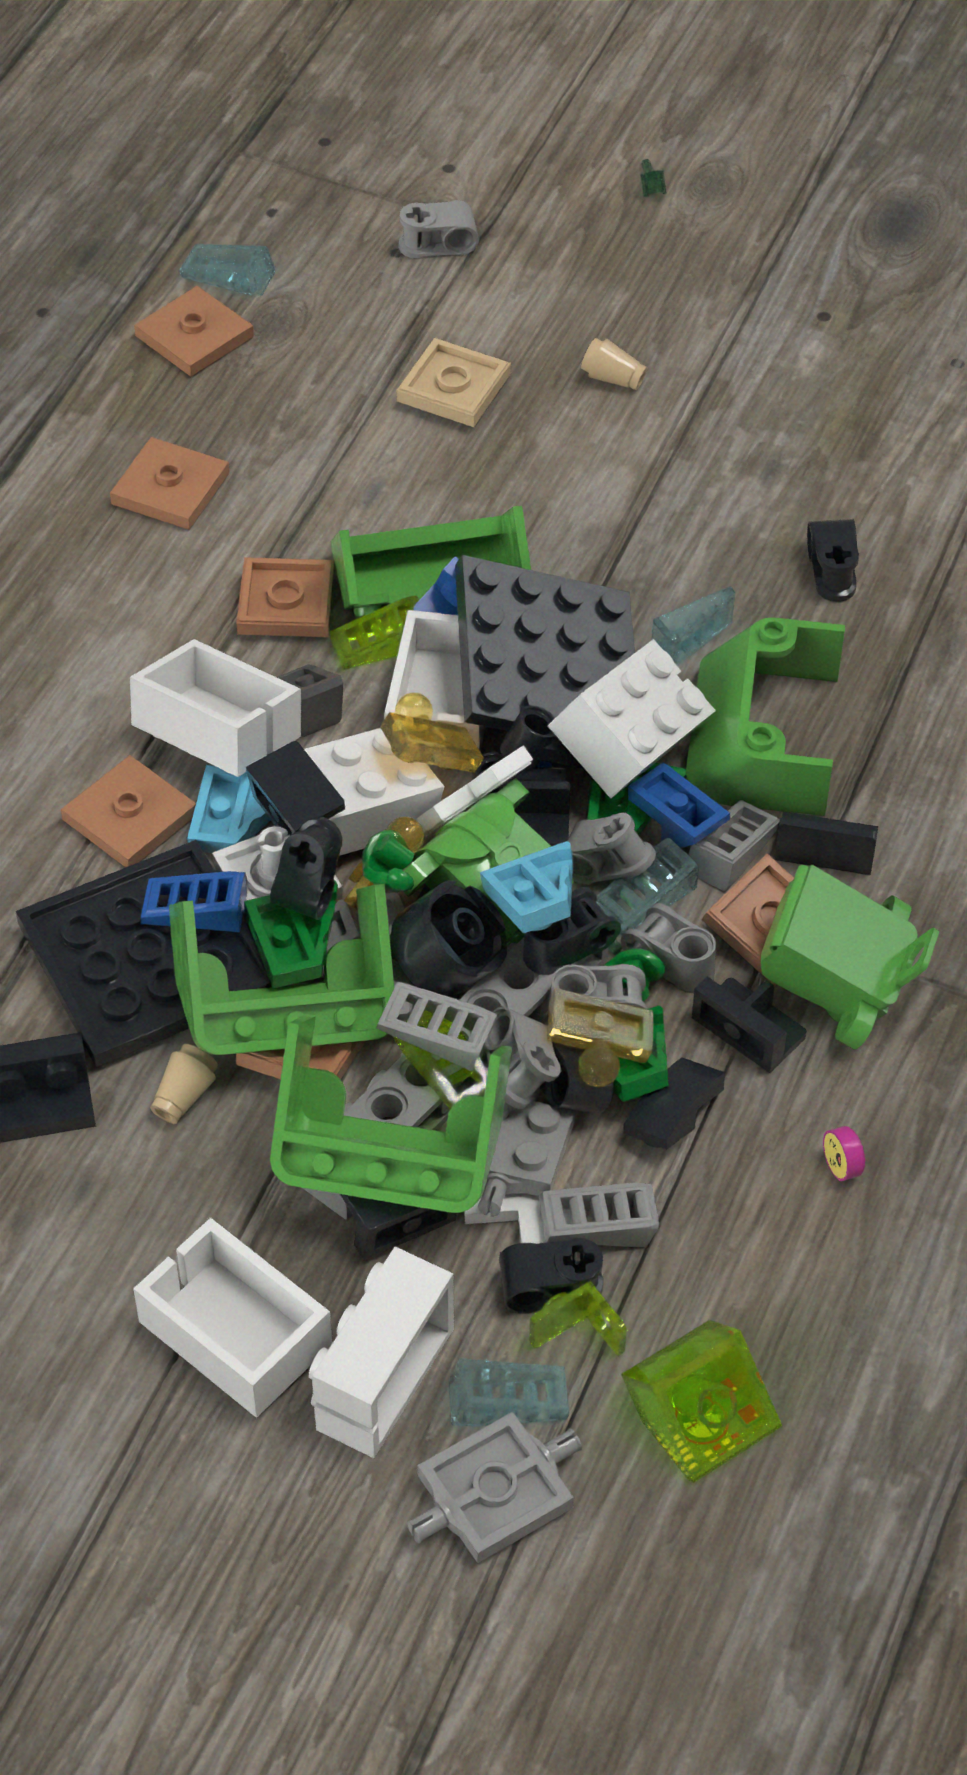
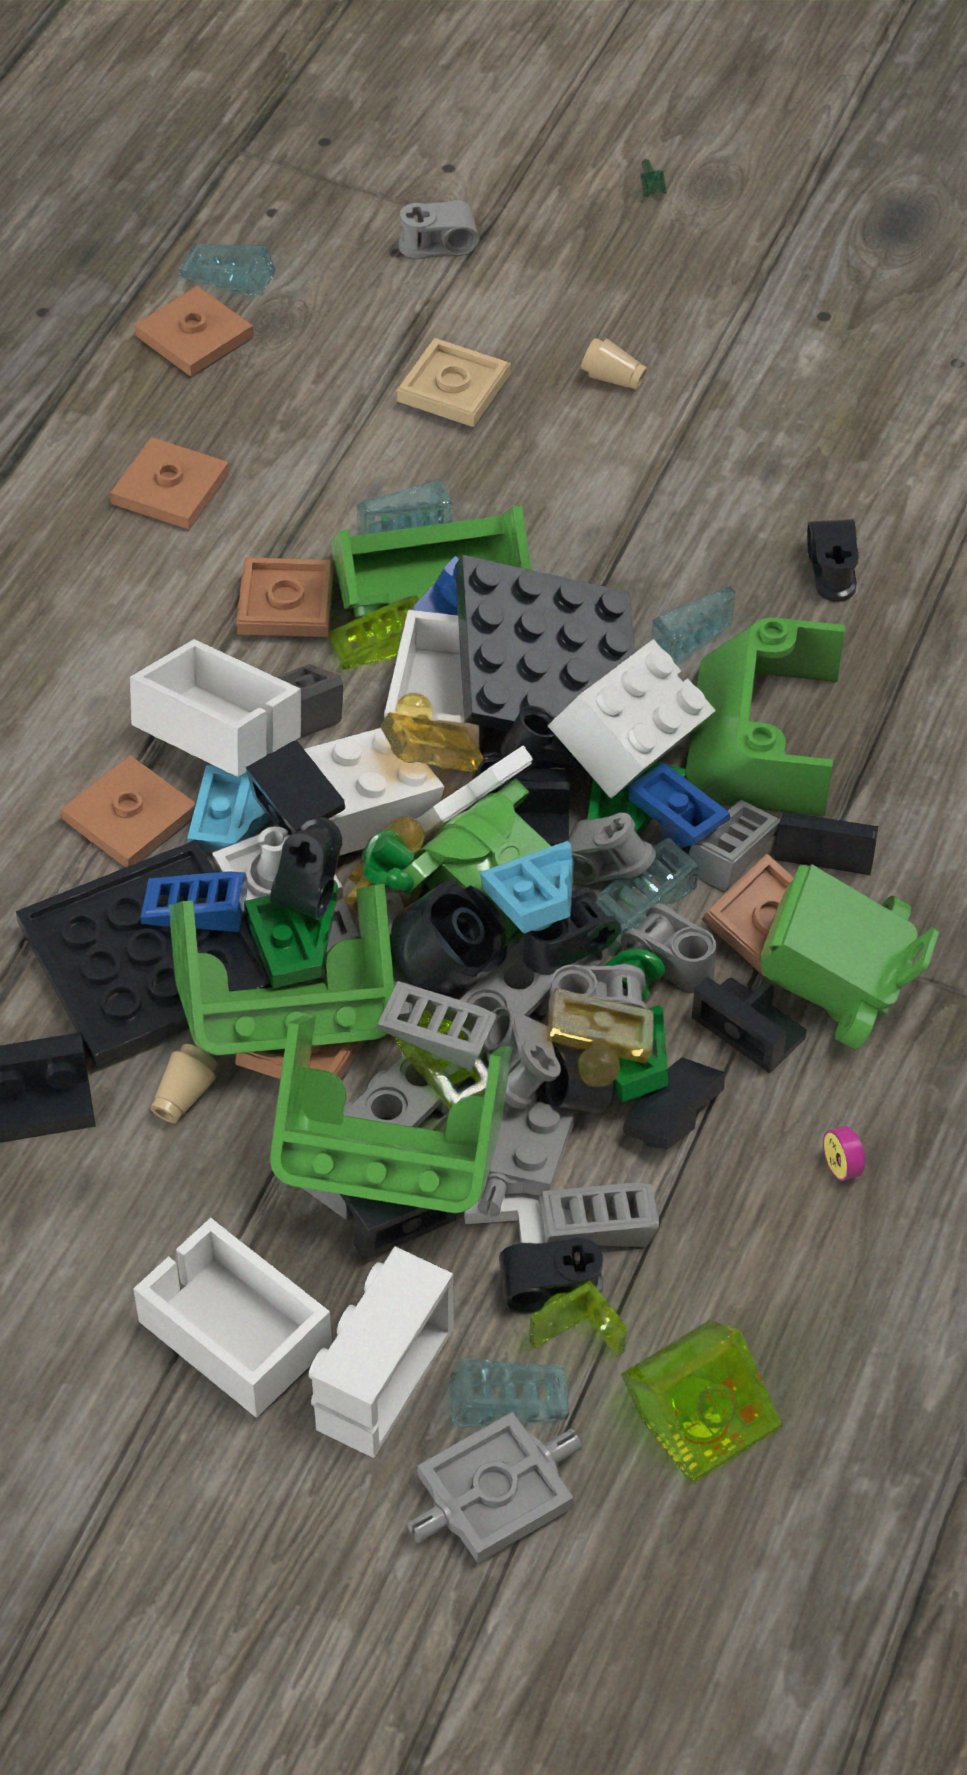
(415, 507): none -> clear light blue slope

